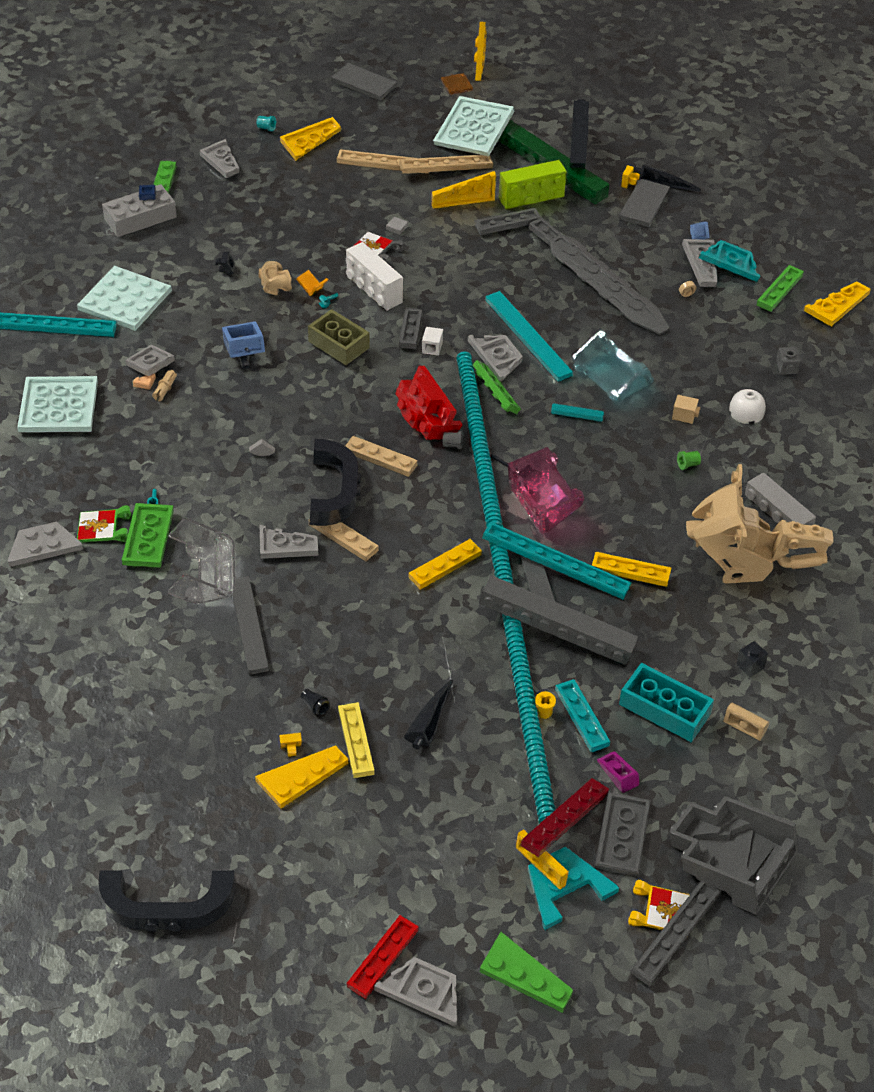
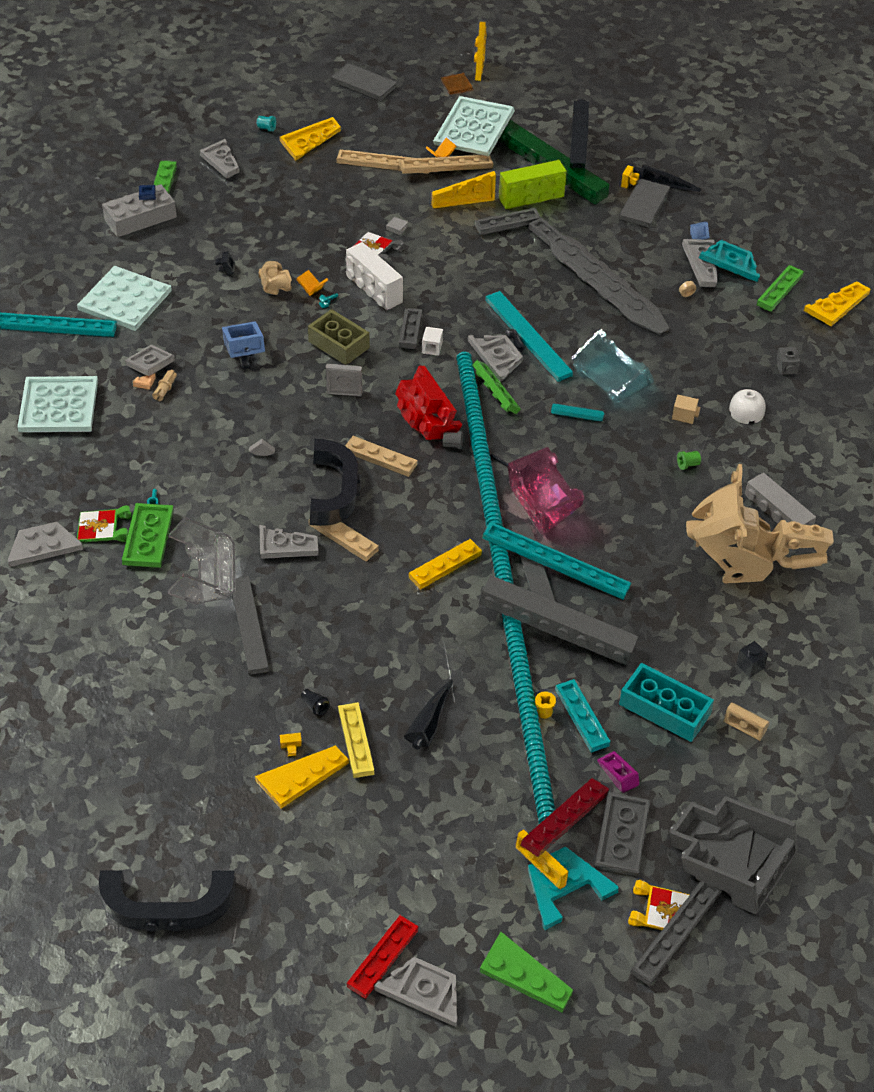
(344, 379): none -> light grey plate
(444, 149): none -> light orange bracket
(513, 335): none -> black arm
(632, 569): yellow plate -> none

